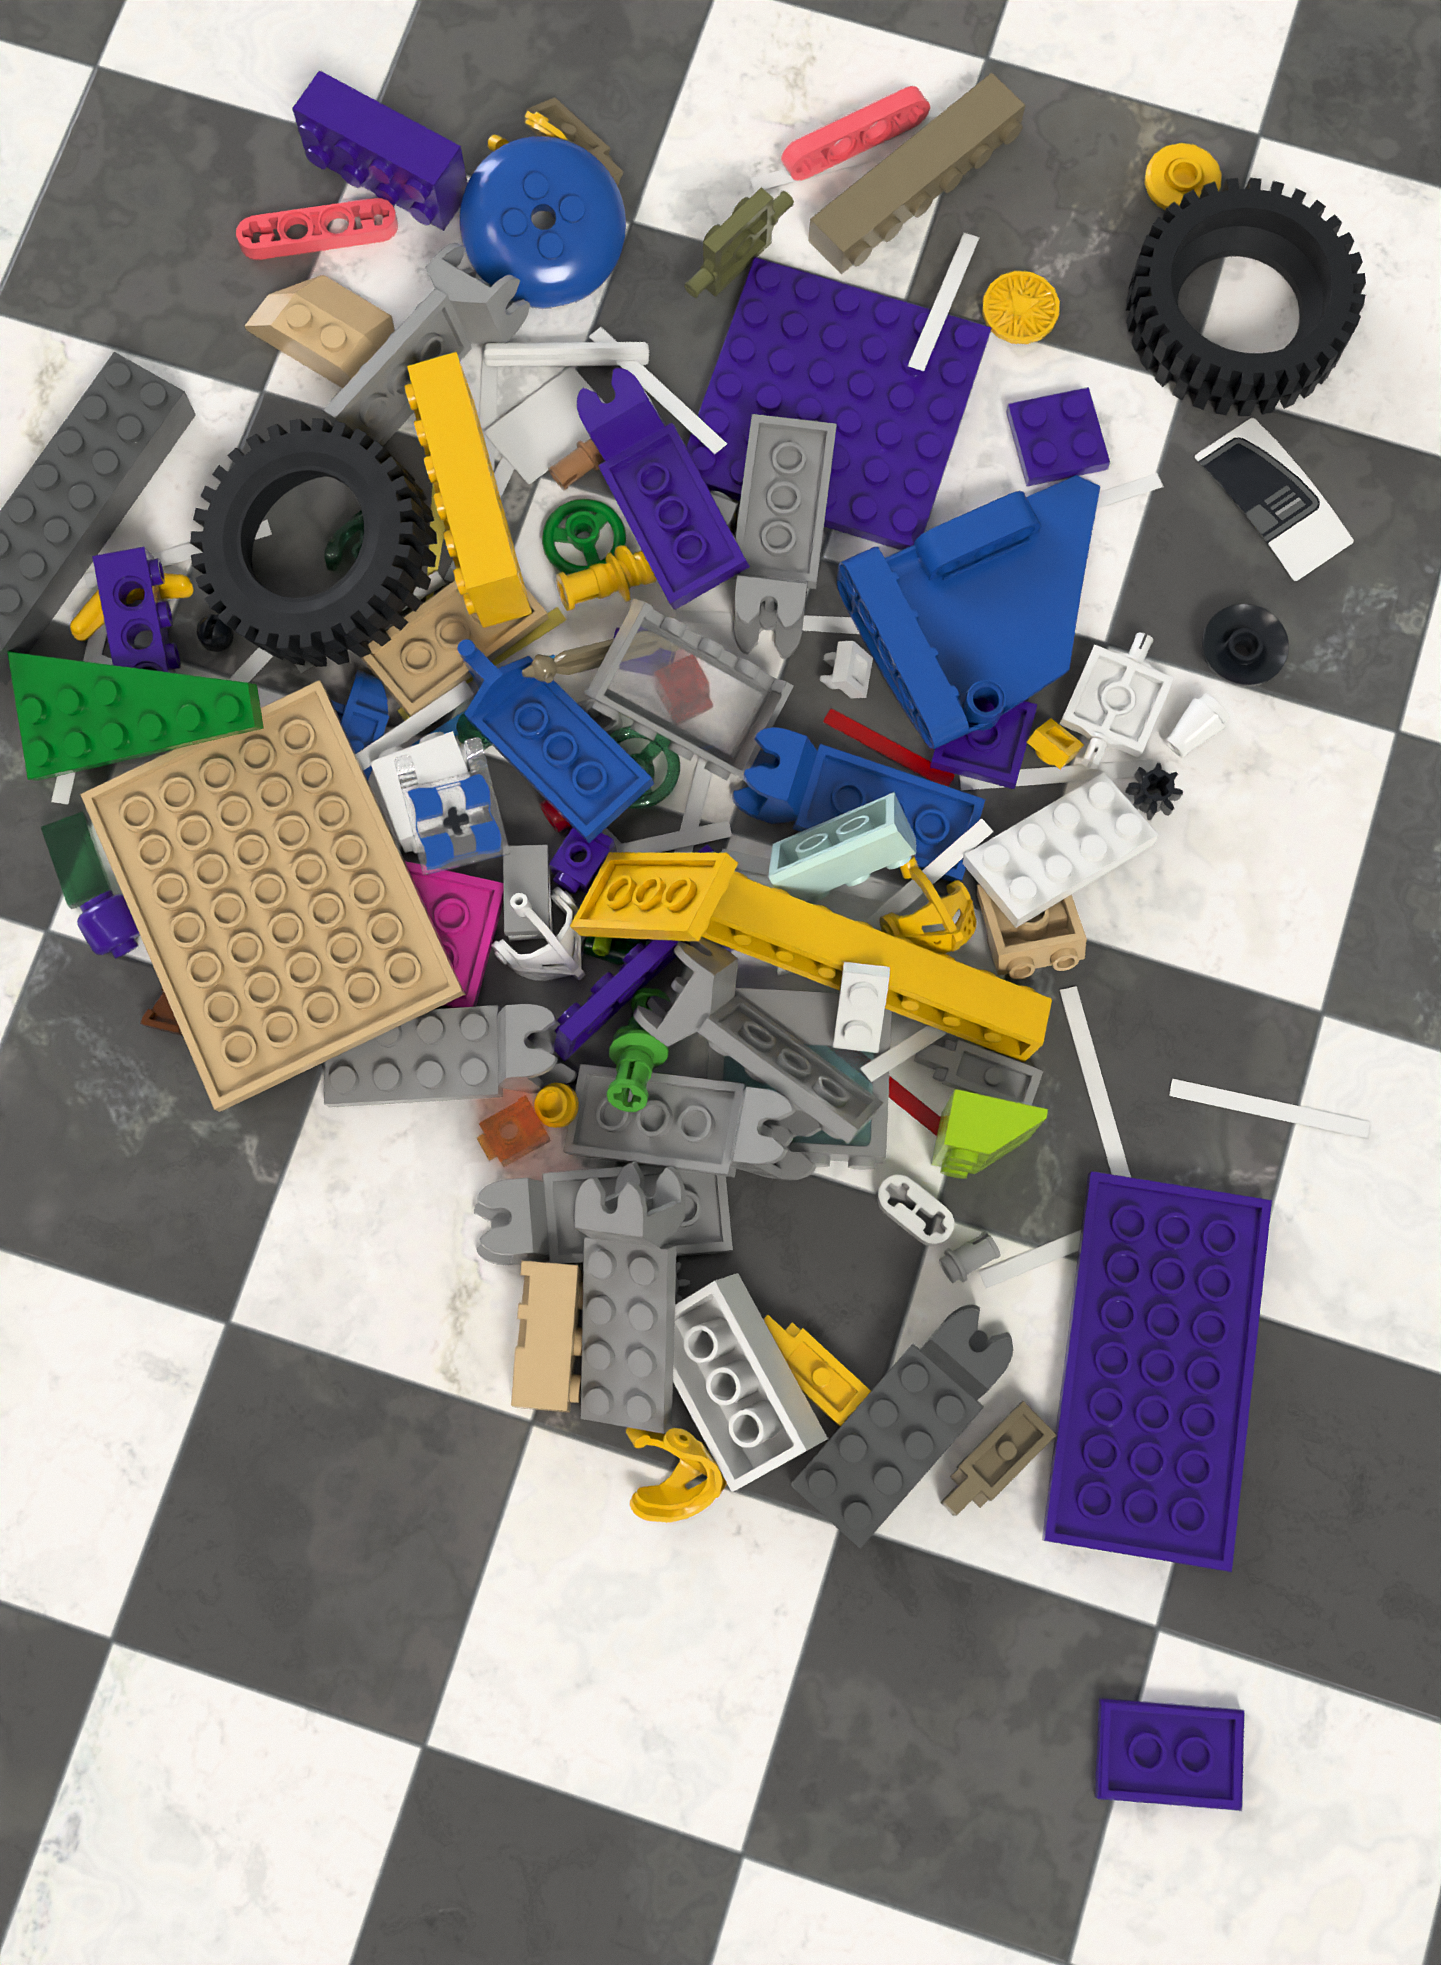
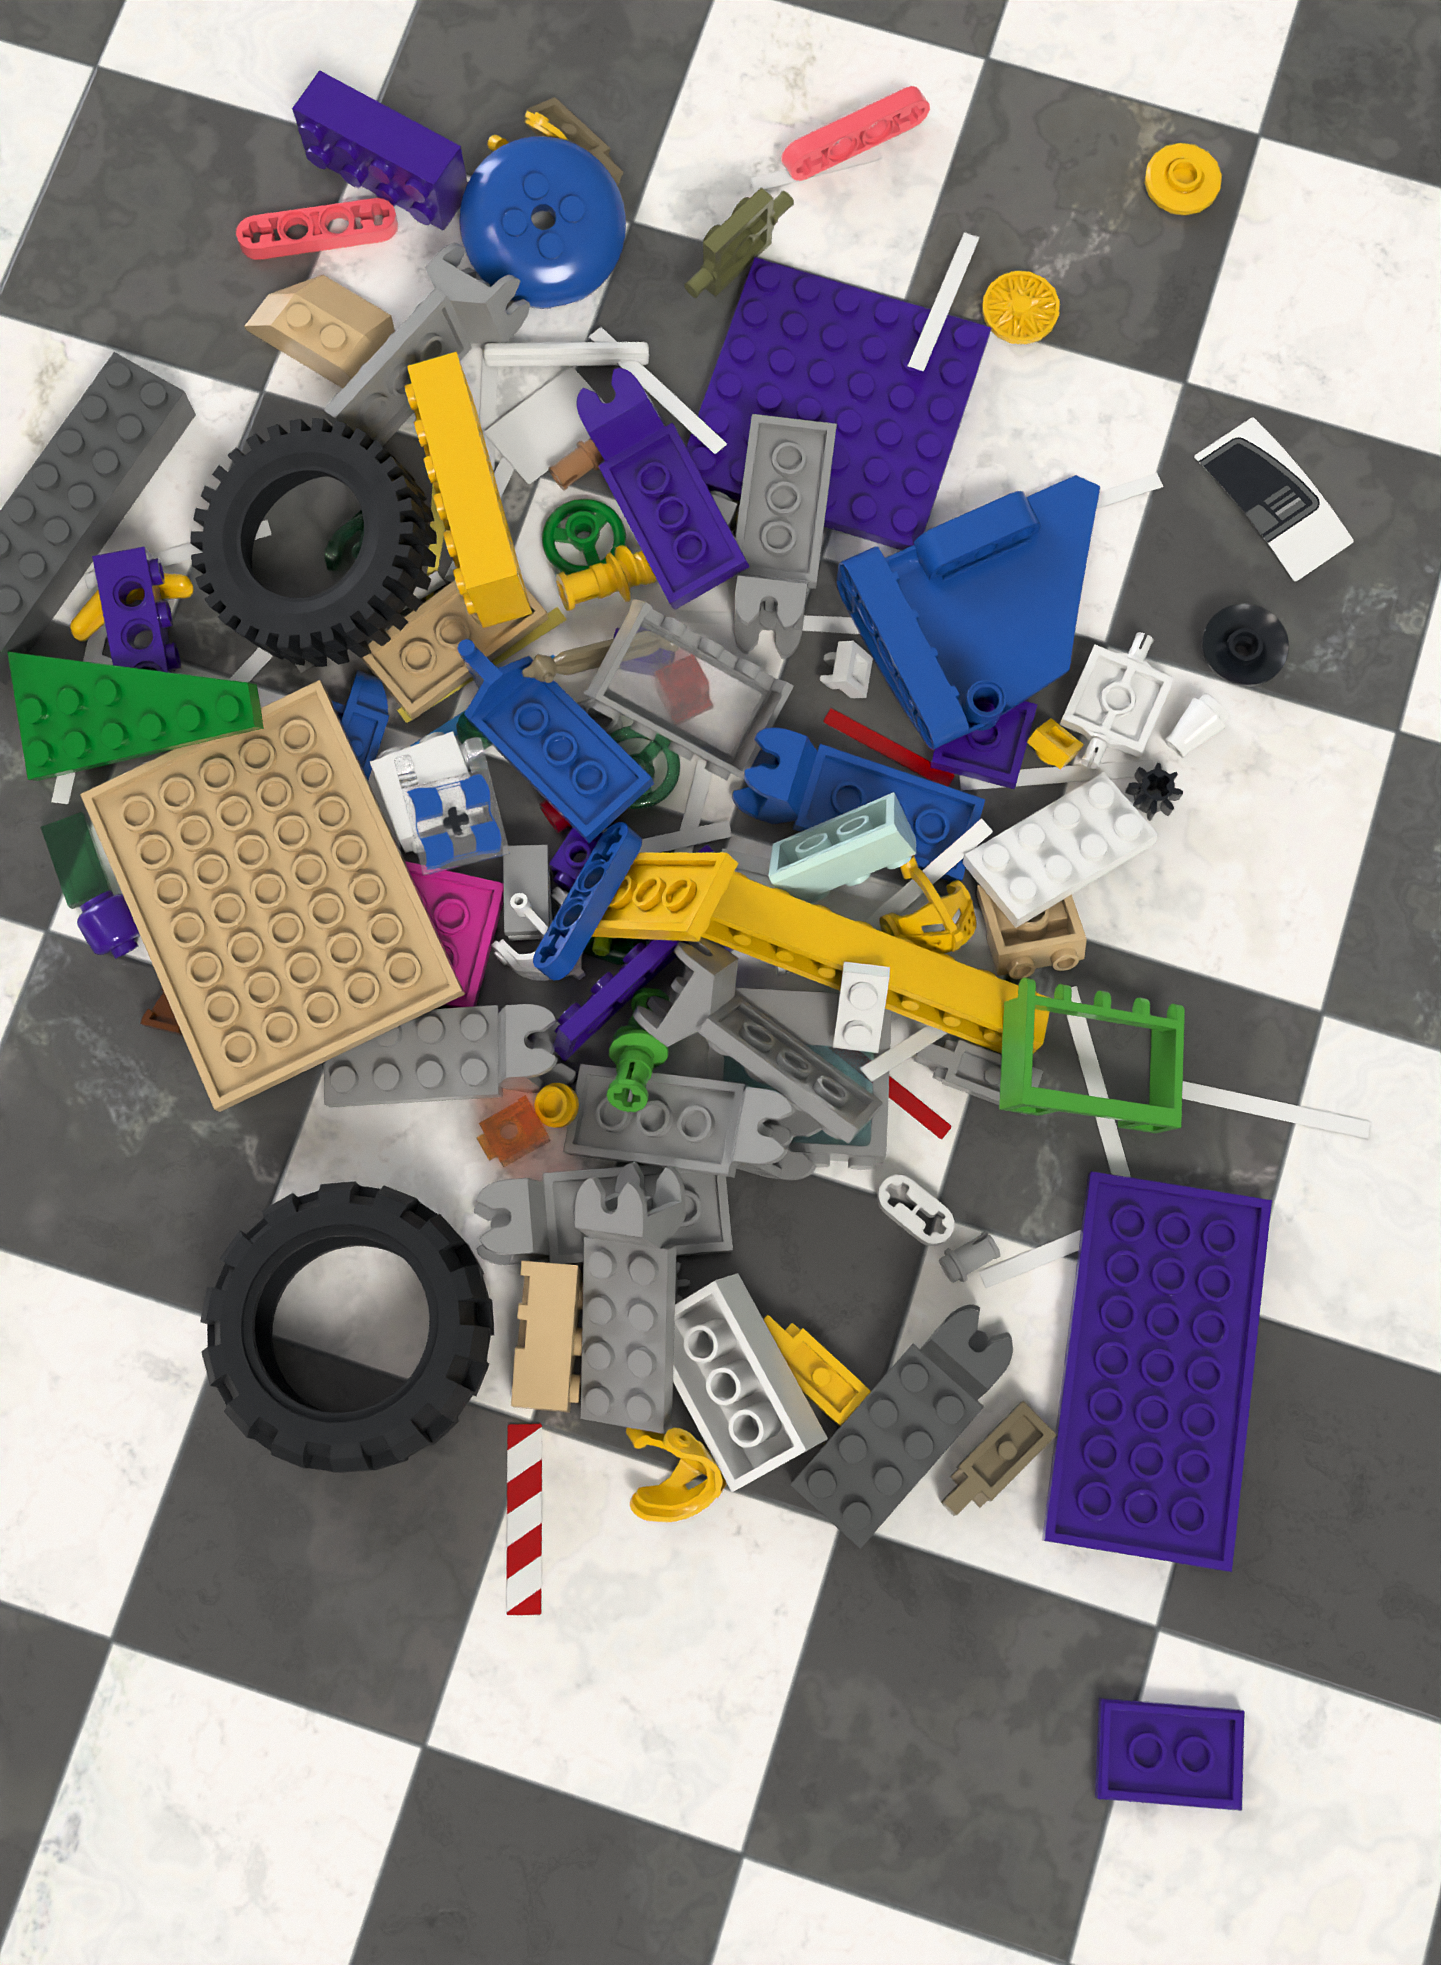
(221, 636): black hinge -> none
(244, 1306): none -> black tyre
(415, 723): white sticker -> none
(524, 1520): none -> sticker
(587, 901): none -> blue beam
(916, 174): dark tan brick -> none
(980, 1131): lime slope -> none
(1057, 436): dark purple plate -> none
(1166, 1060): none -> bright green hinge
(1260, 228): black tyre -> none

